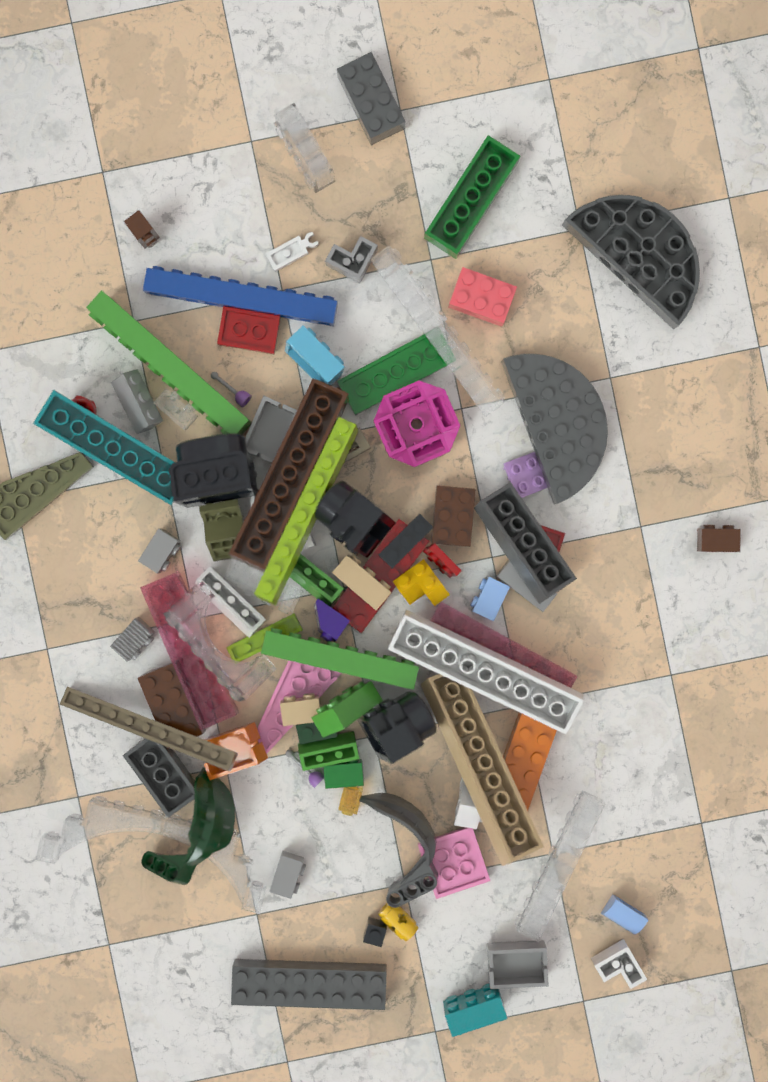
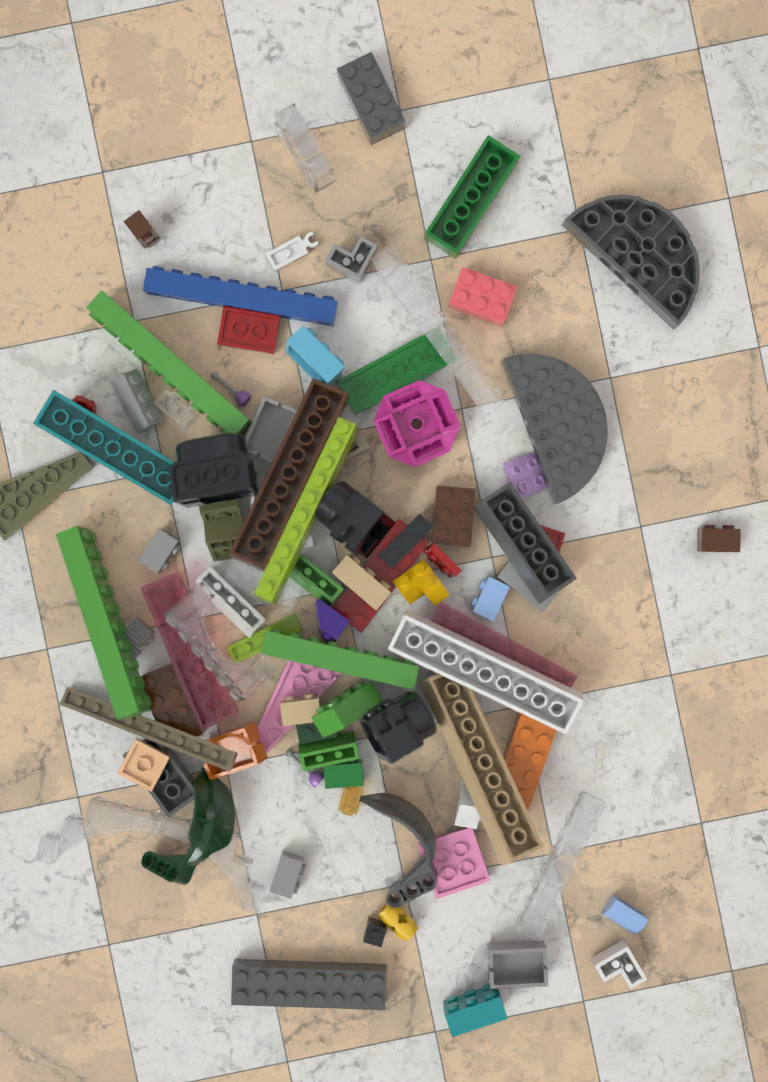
(104, 622): none -> bright green brick
(143, 764): none -> light nougat plate

